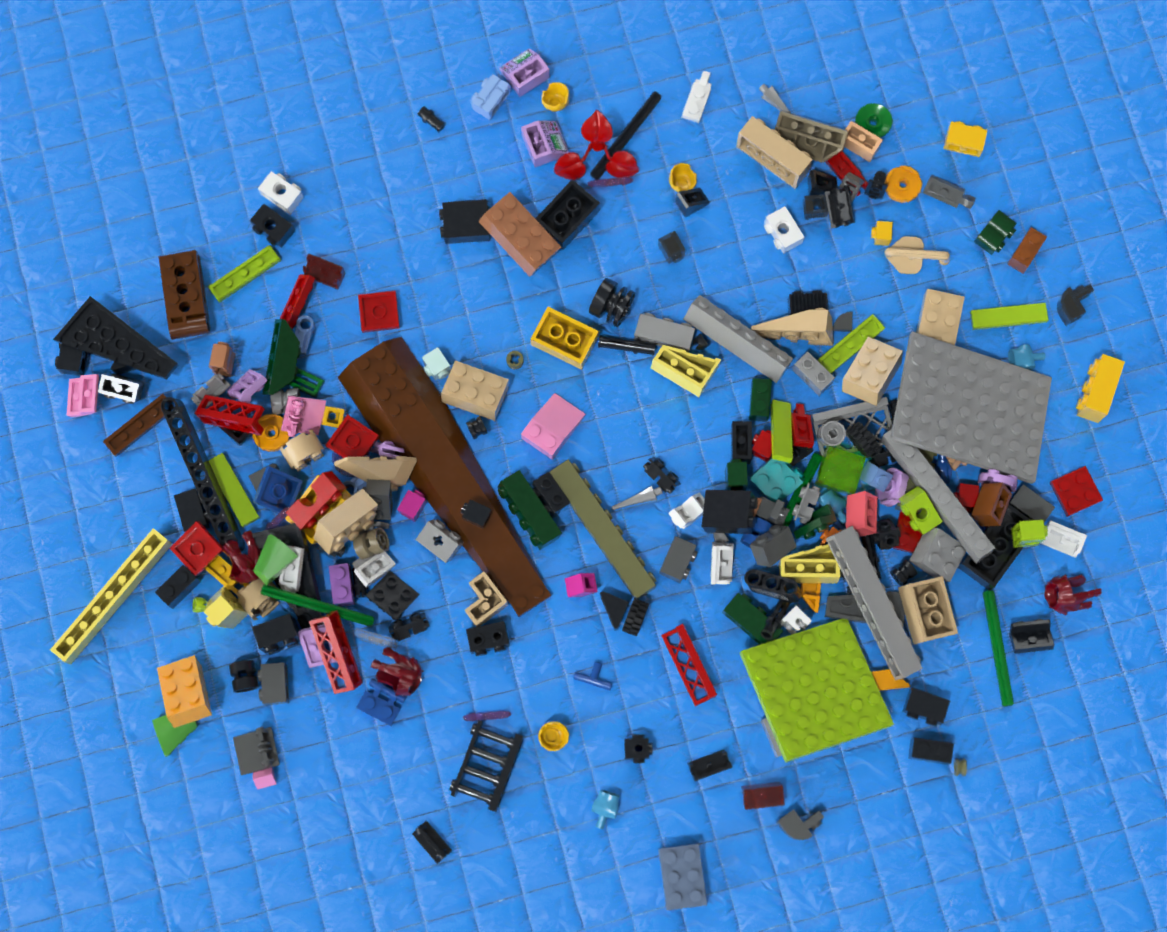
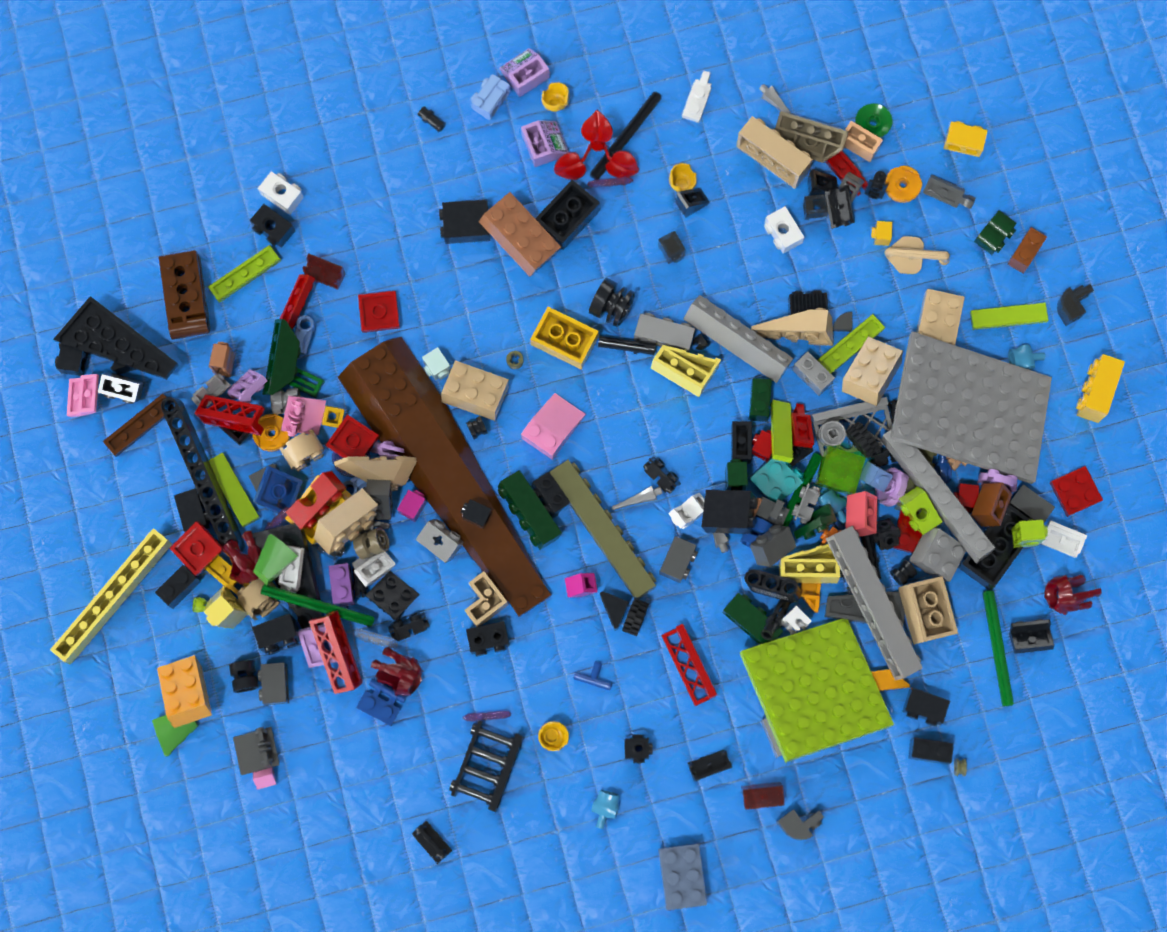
(721, 563): white hinge -> none

